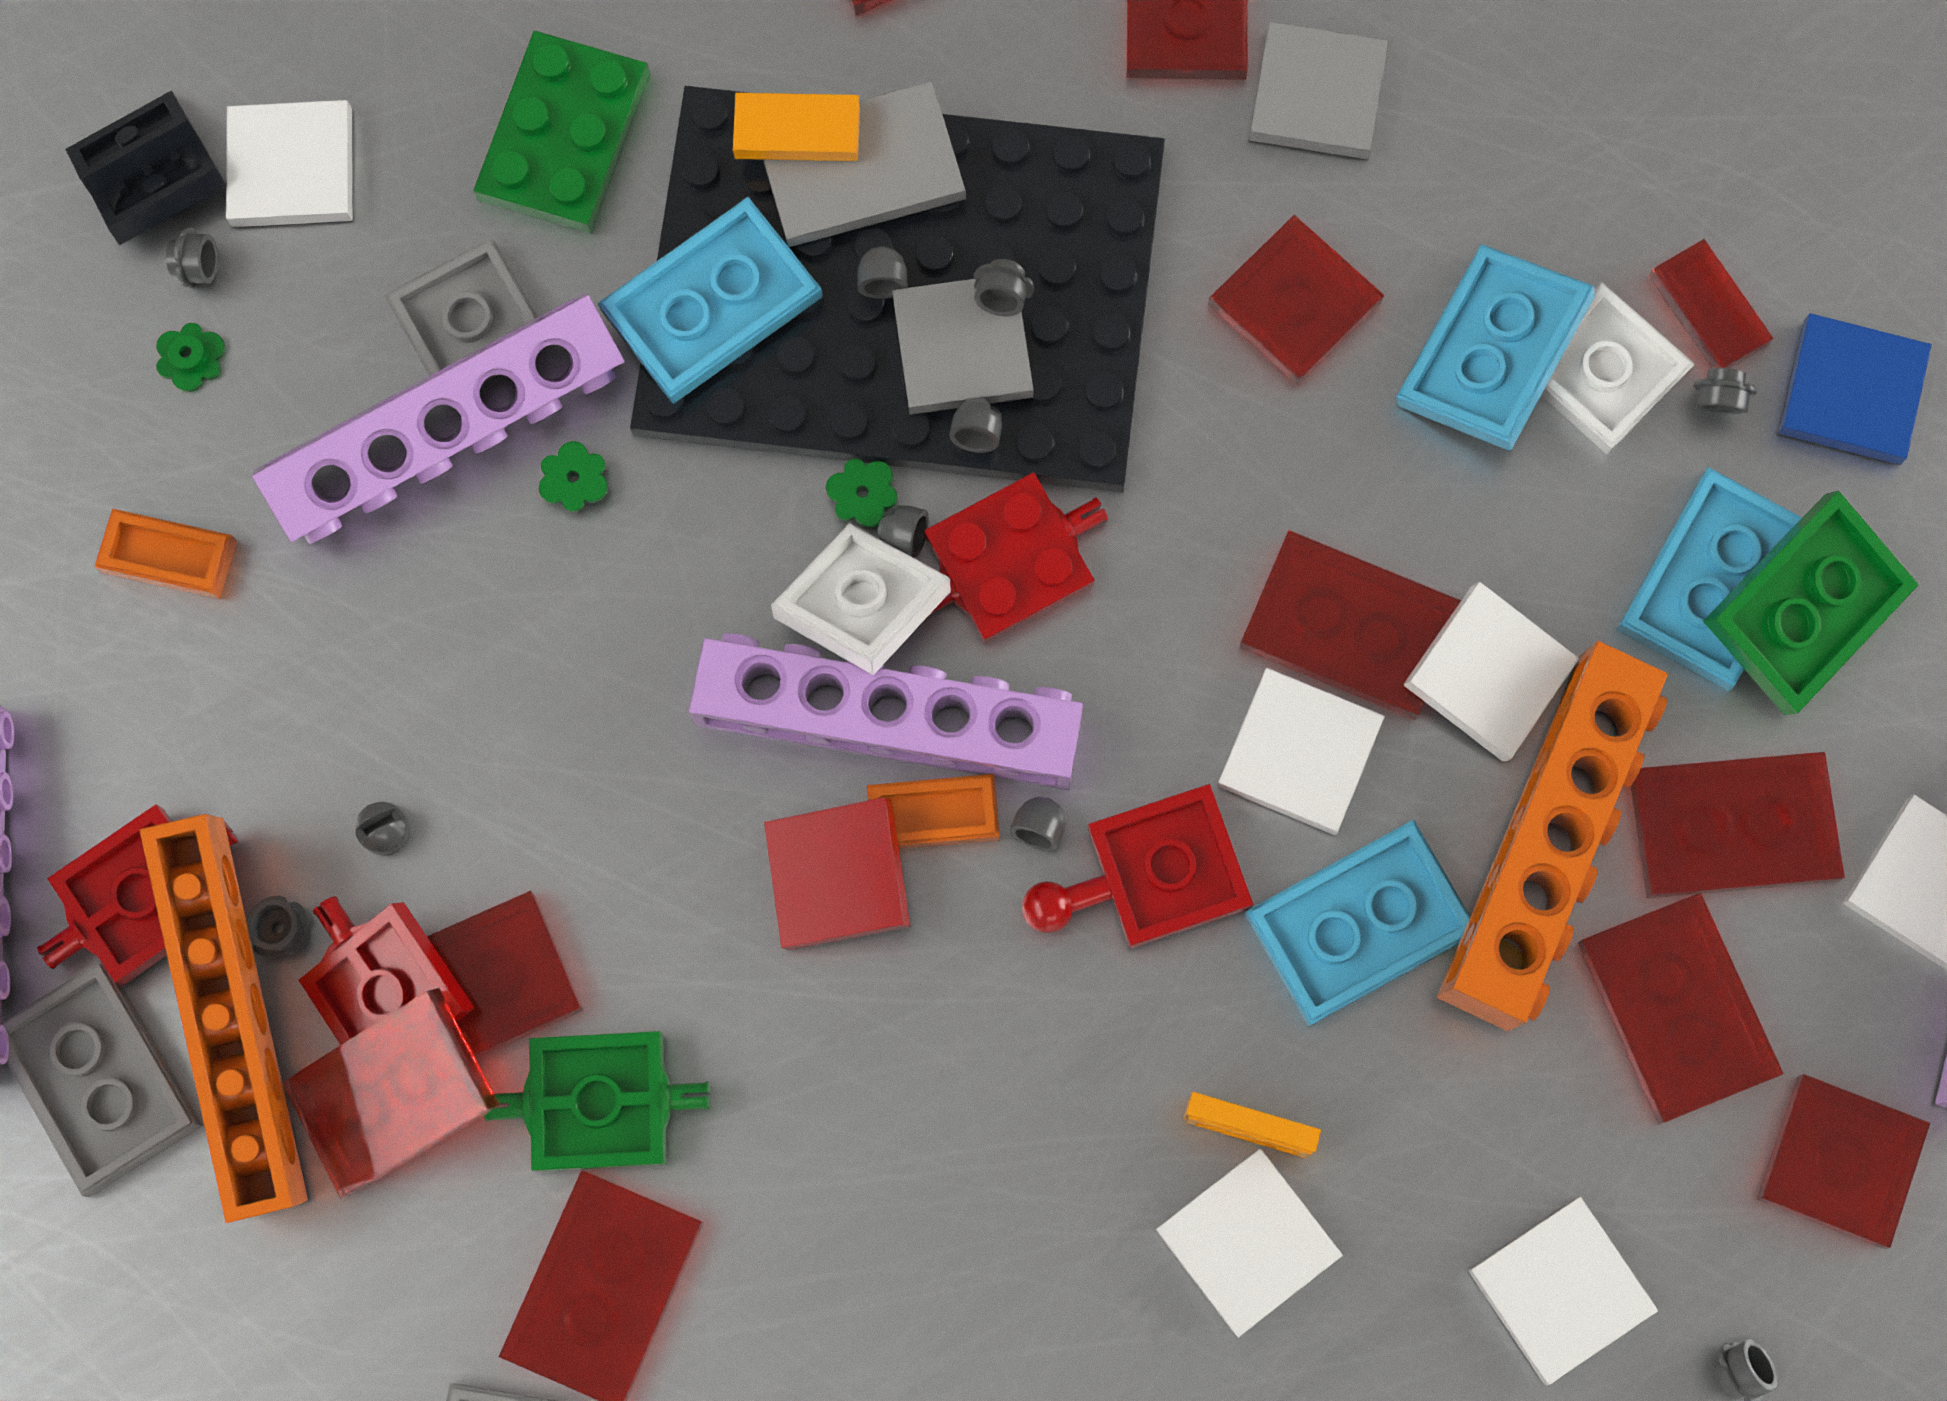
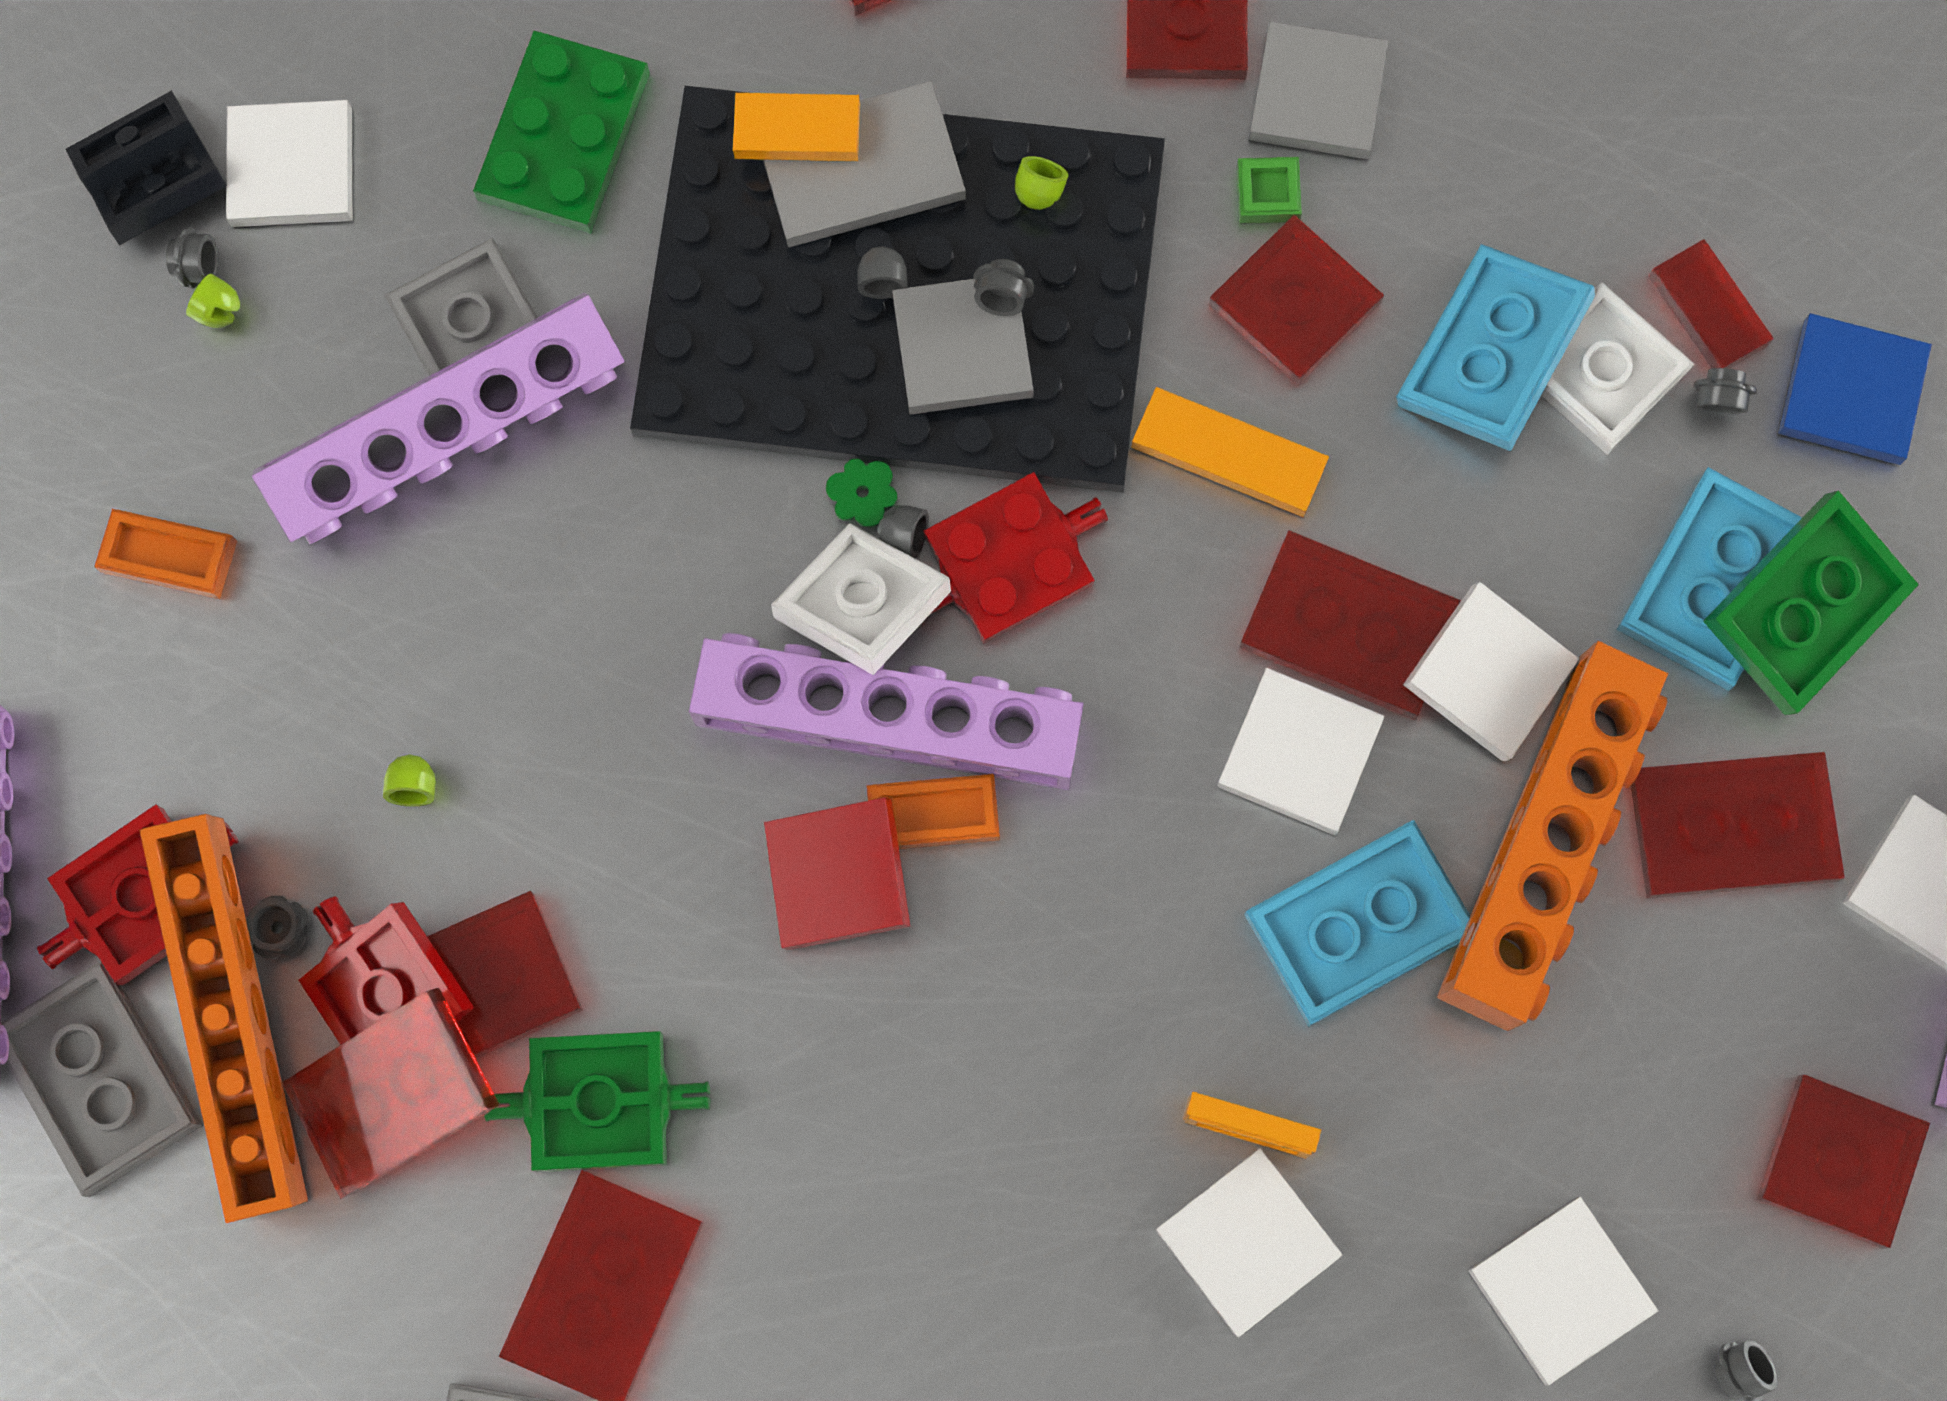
(189, 371): green plant -> none
(213, 302): none -> lime hinge
(386, 838): dark grey hinge -> none
(409, 782): none -> lime hinge
(573, 461): green plant -> none
(710, 300): medium azure tile -> none
(976, 426): dark grey hinge -> none
(1039, 182): none -> lime hinge
(1039, 824): dark grey hinge -> none
(1160, 866): red plate -> none
(1229, 452): none -> light orange tile
(1268, 189): none -> bright green tile
(1680, 1008): clear red tile -> none

